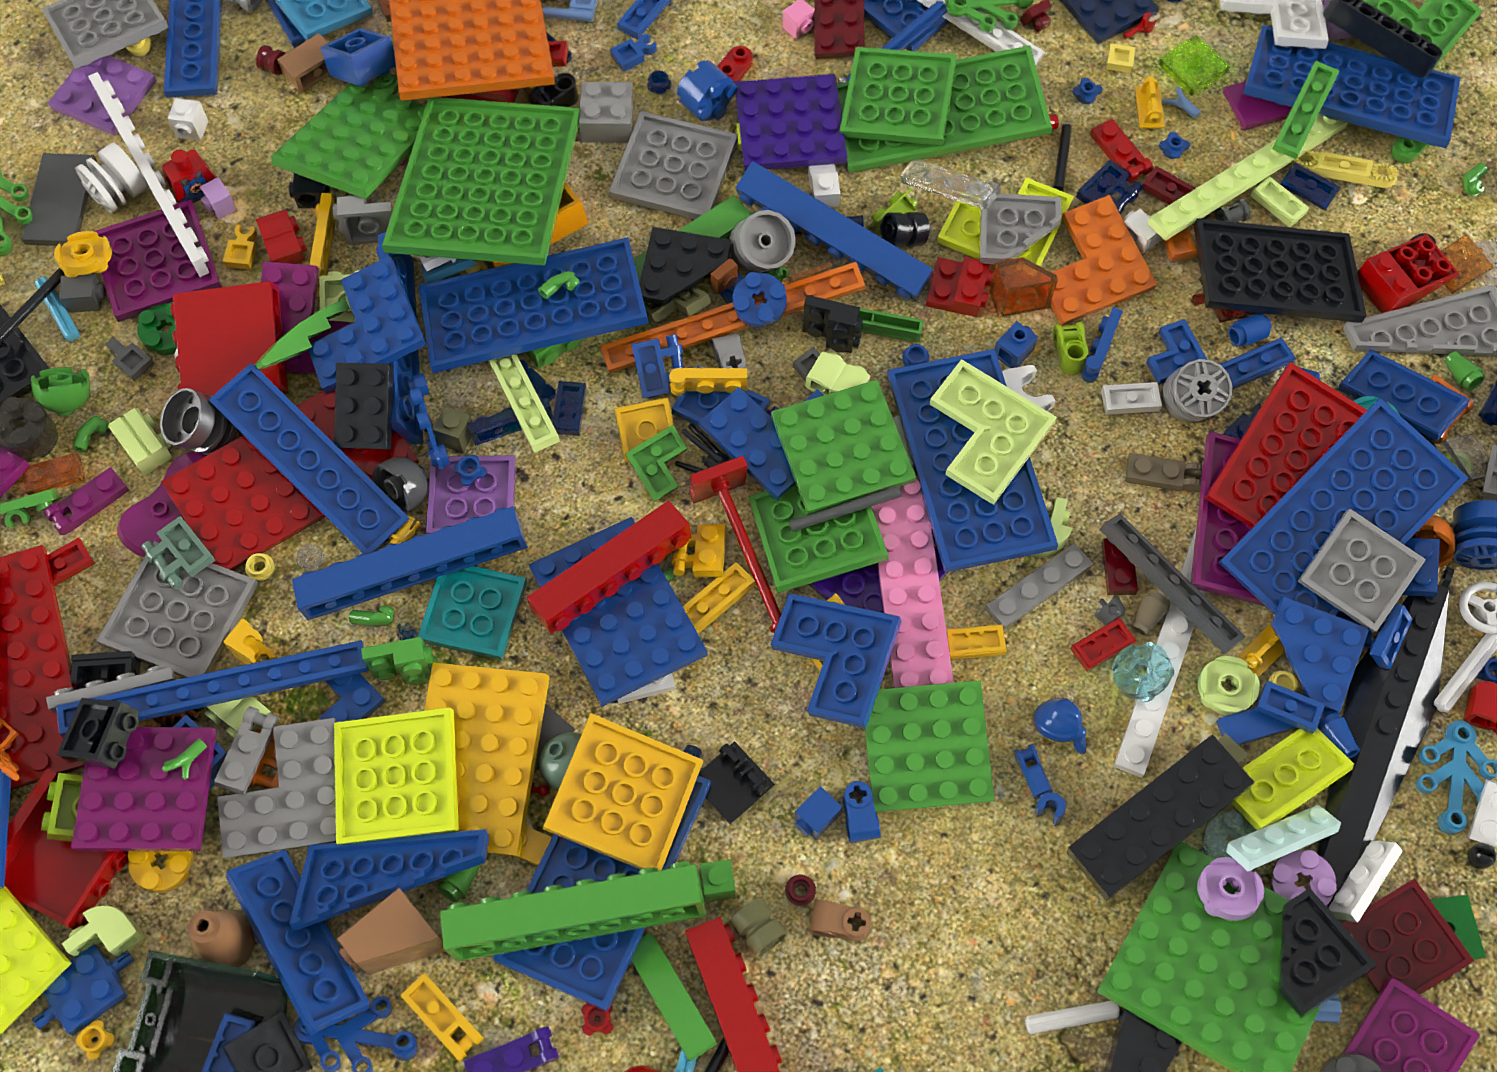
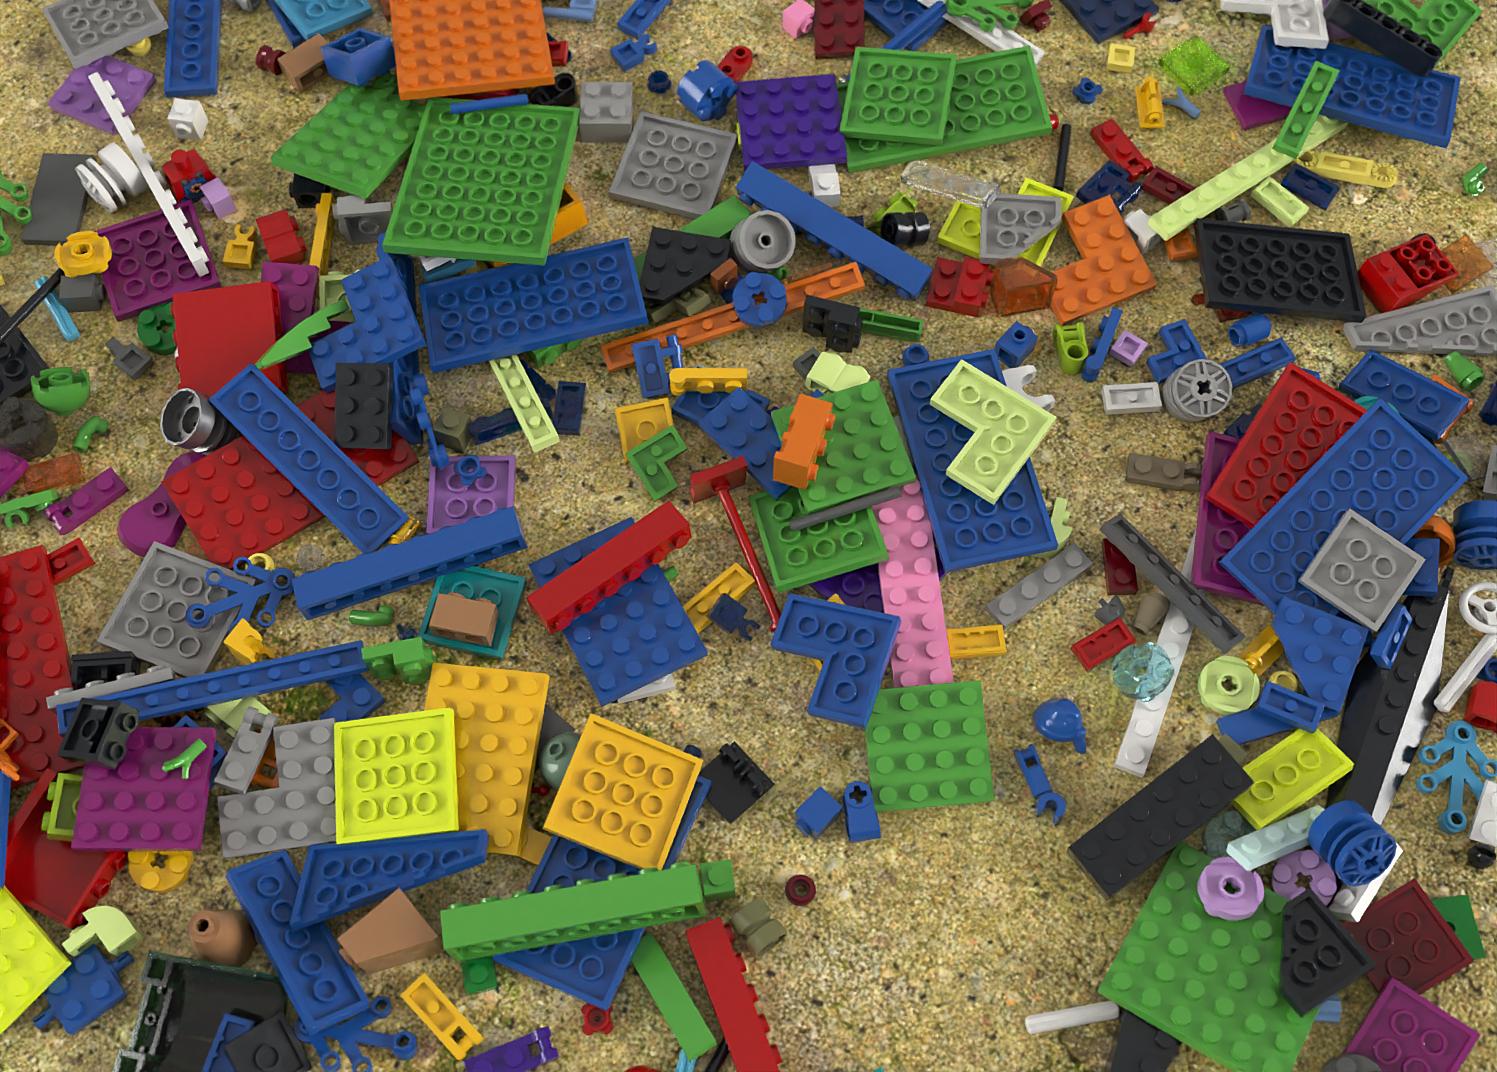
(85, 1039): yellow plate -> none
(140, 441): yellowish green brick -> none
(184, 545): sand green plate -> none
(244, 594): none -> blue plant
(402, 482): dark grey cylinder -> none
(457, 884): bright green cone -> none
(464, 619): none -> medium nougat brick
(479, 975): none -> green plate
(487, 104): none -> blue bar
(556, 282): bright green arm -> none
(708, 554): yellow plate -> none
(715, 455): black plant -> none
(729, 351): light grey piece -> none
(730, 615): none -> clear blue plate
(803, 442): none -> orange wedge
(832, 921): medium nougat piece -> none
(1128, 348): none -> lavender plate
(1174, 146): blue plate -> none
(1338, 732): blue cone -> none
(1352, 843): none -> blue wheel
(1407, 149): bright green plate -> none

